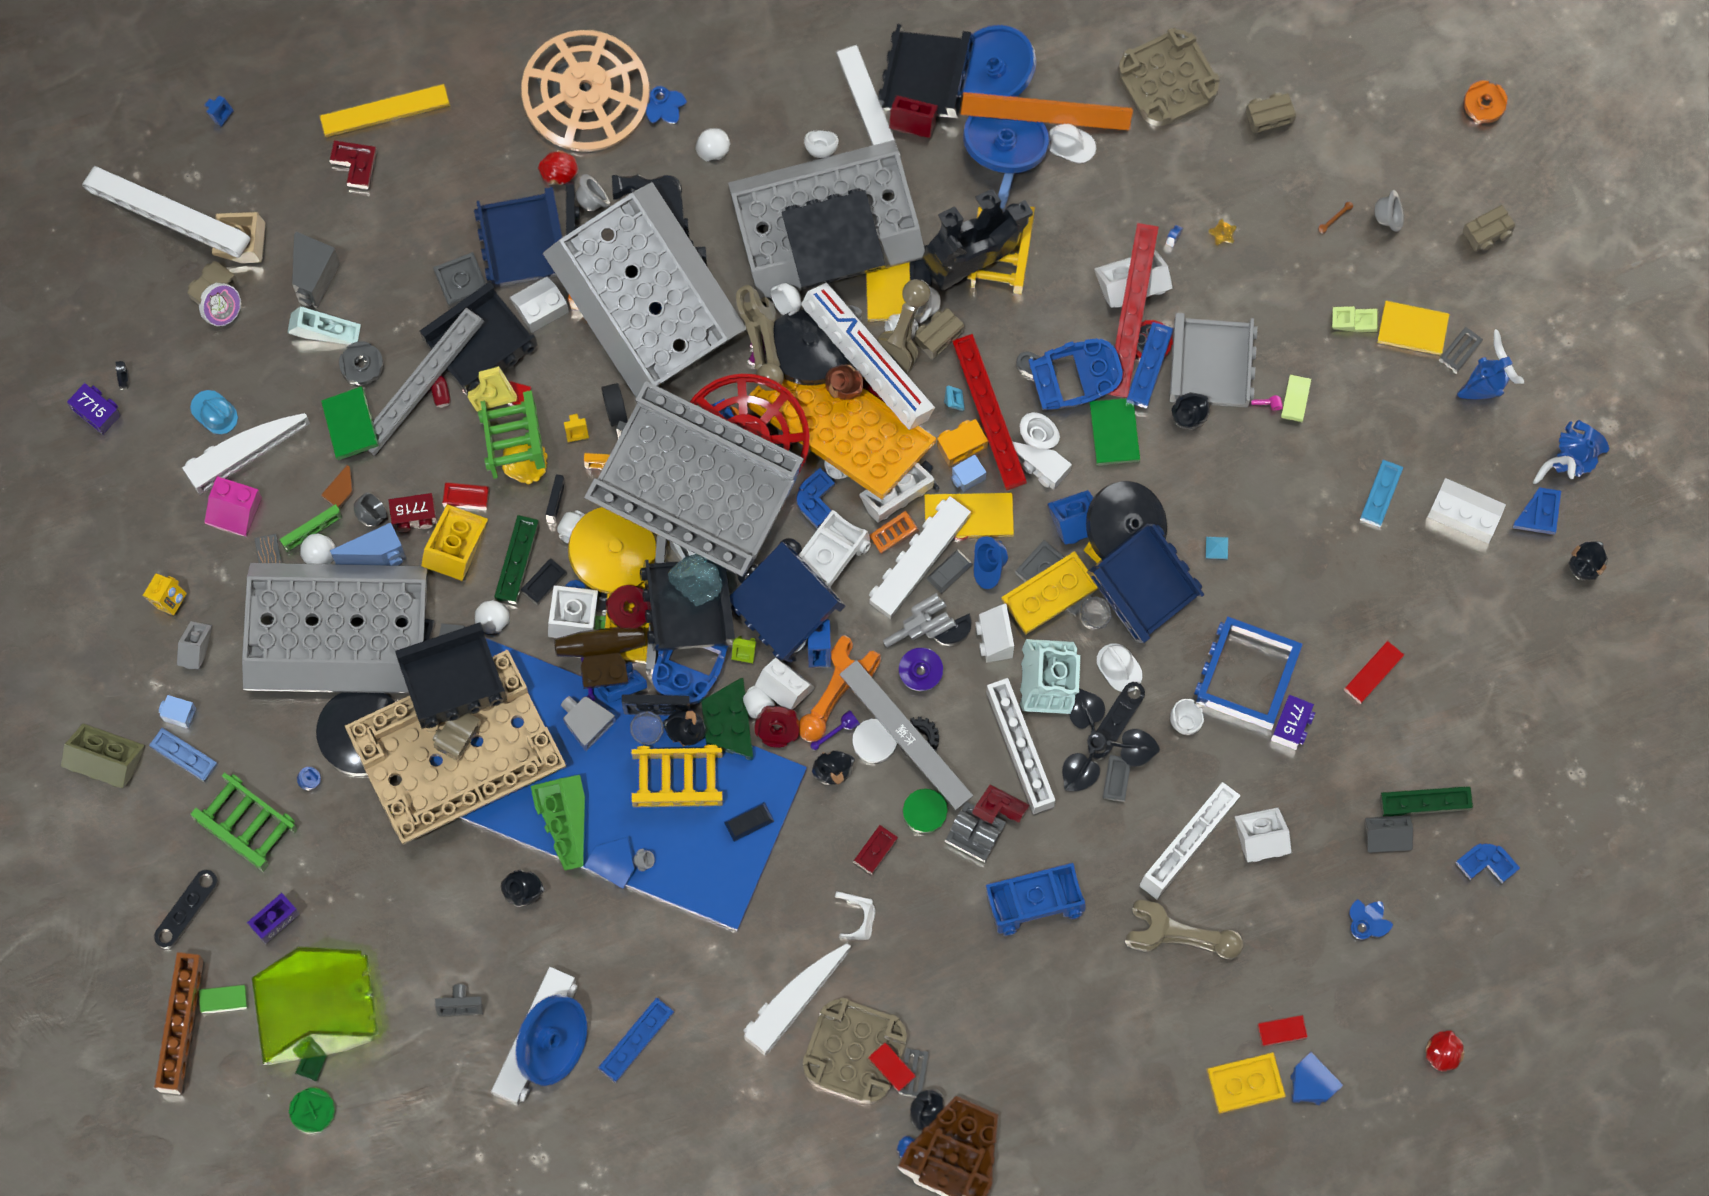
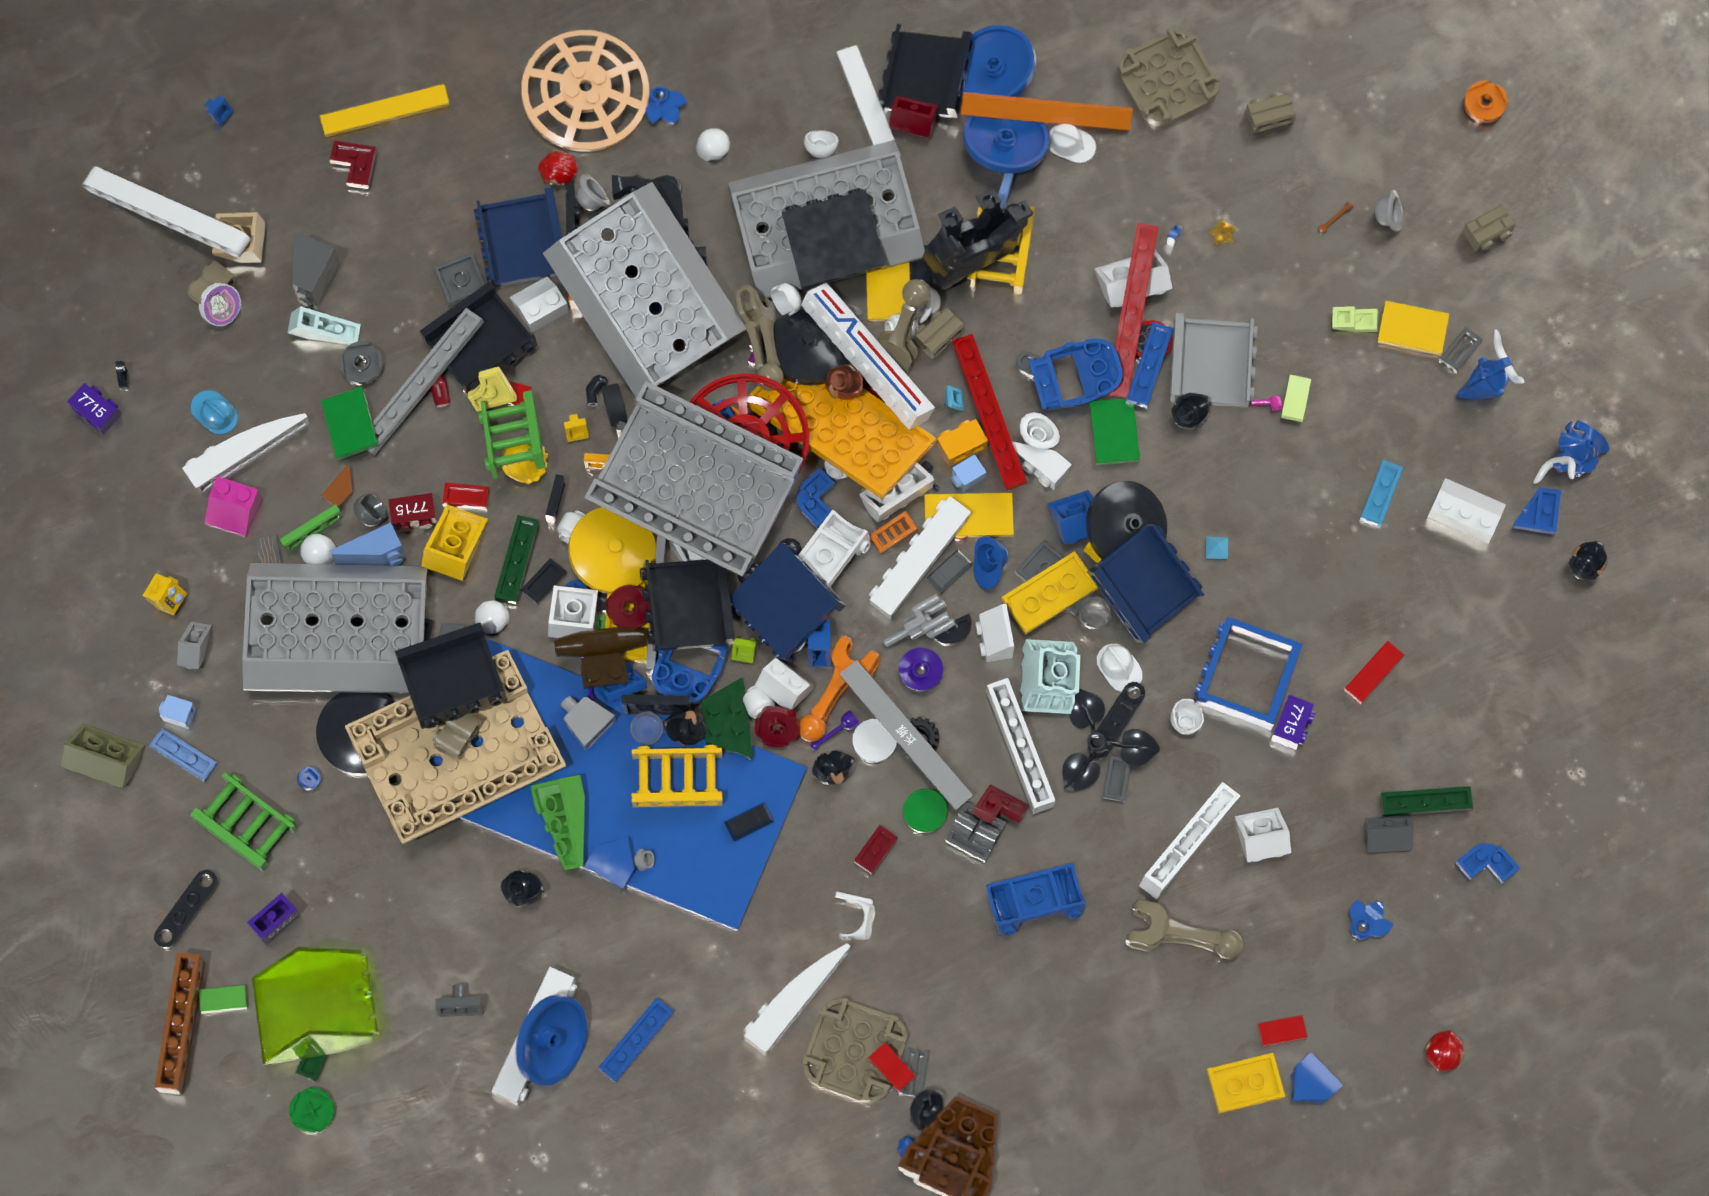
(591, 389): none -> black arm
(696, 579): clear light blue hair -> none

